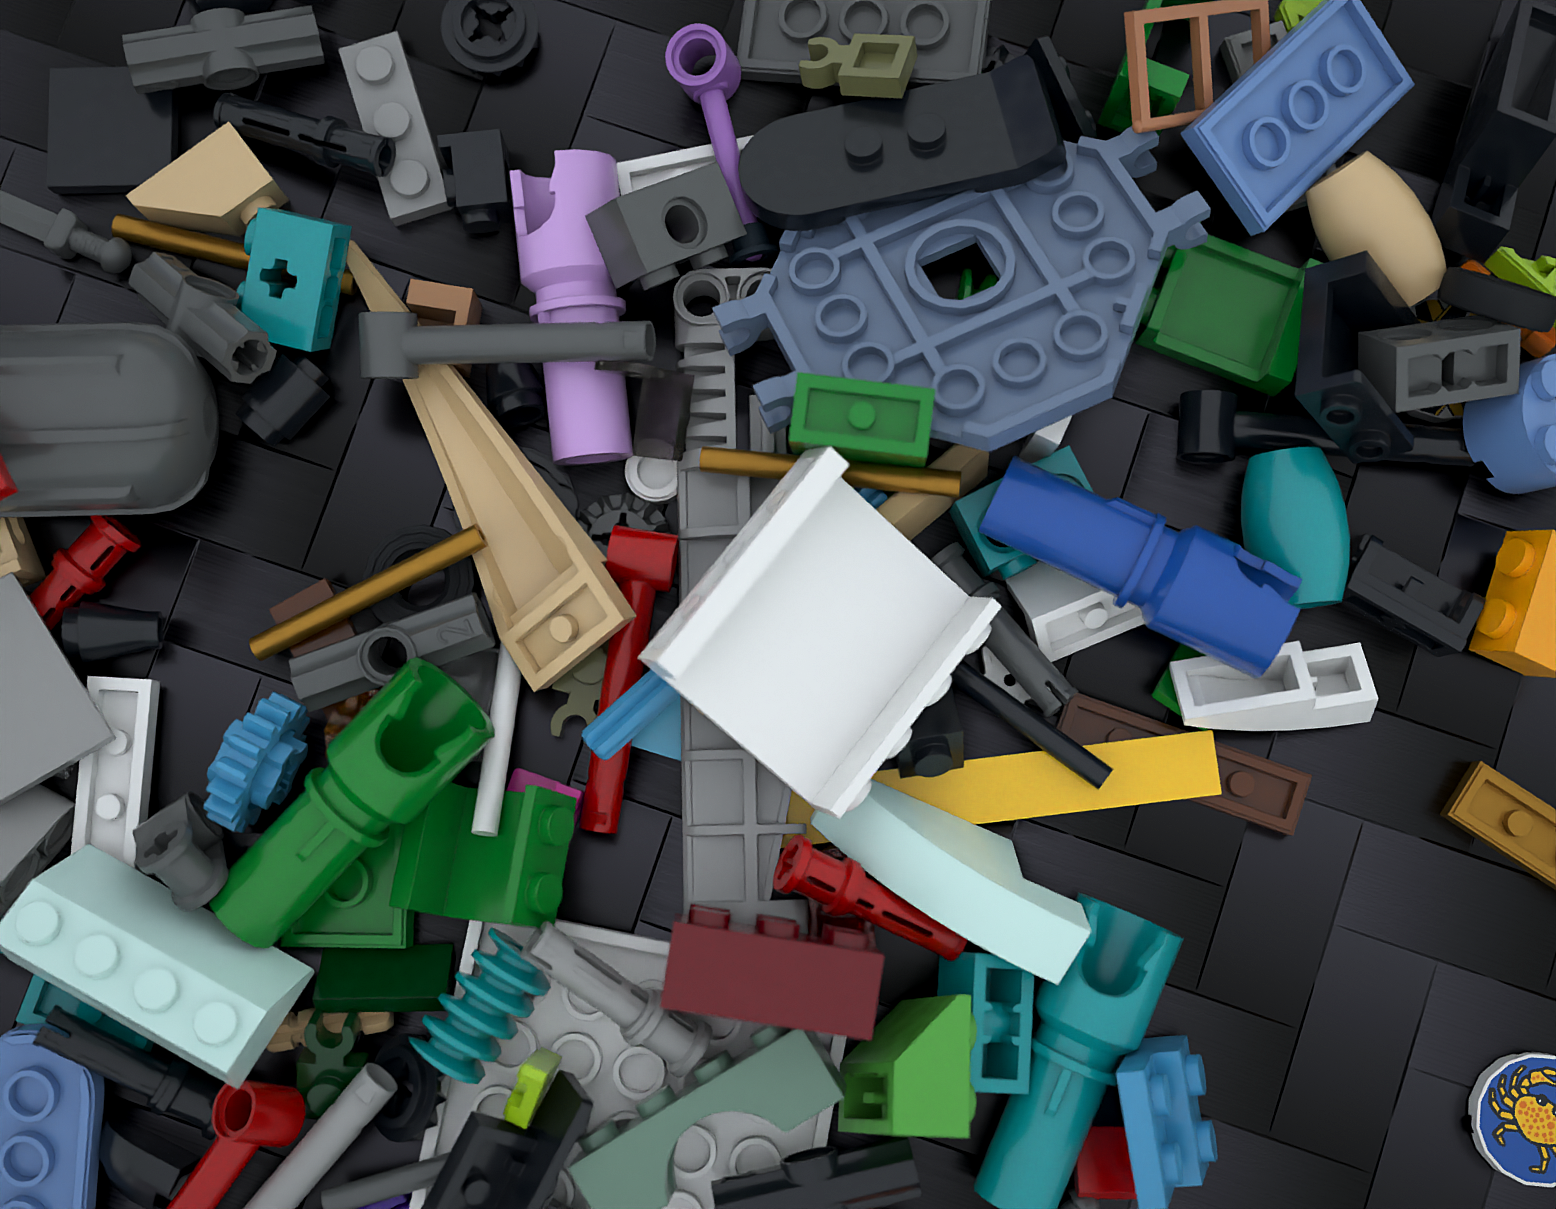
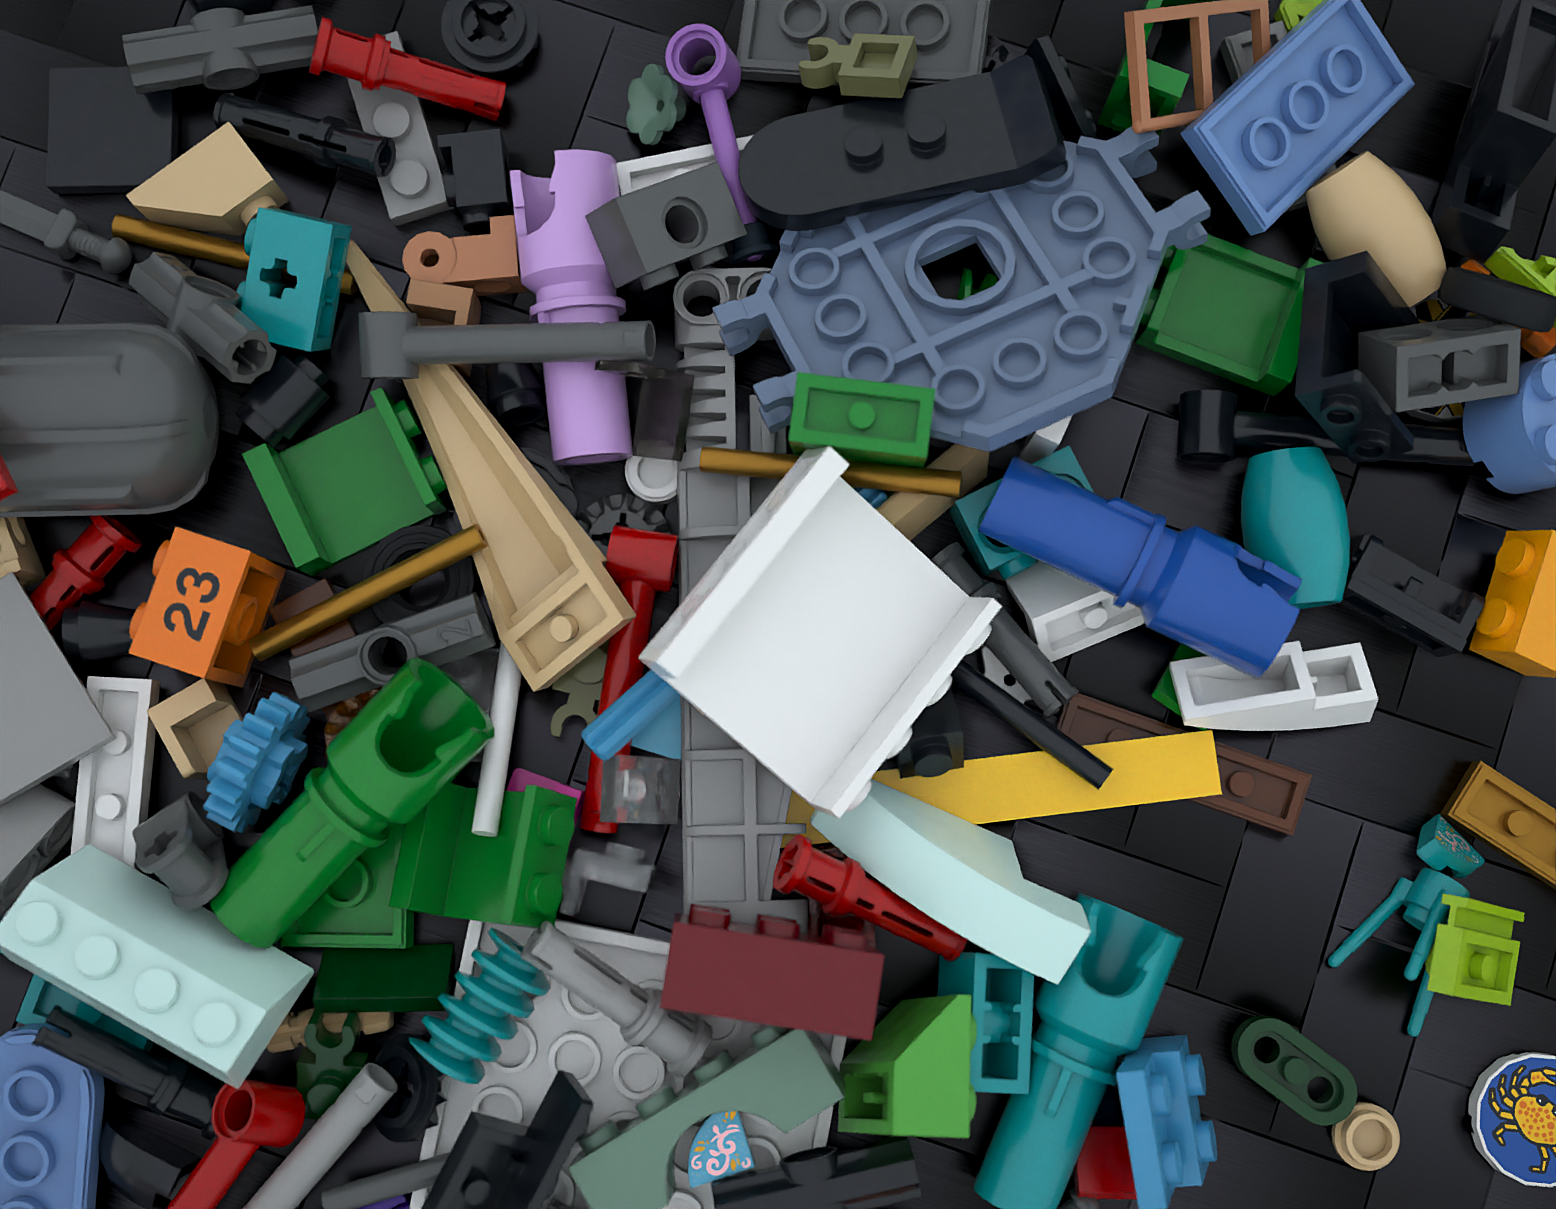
(195, 724): none -> tan panel
(205, 607): none -> orange brick
(348, 485): none -> green panel
(379, 65): none -> red pin
(476, 262): none -> nougat leg
(533, 1082): lime tile -> none
(617, 866): none -> clear bracket
(640, 790): none -> clear bracket
(654, 104): none -> sand green plant
(719, 1149): none -> medium azure tile
(1292, 1067): none -> dark green plate
(1366, 1137): none -> tan plate
(1424, 913): none -> teal plant
(1443, 846): none -> teal tile
(1475, 951): none -> lime plate

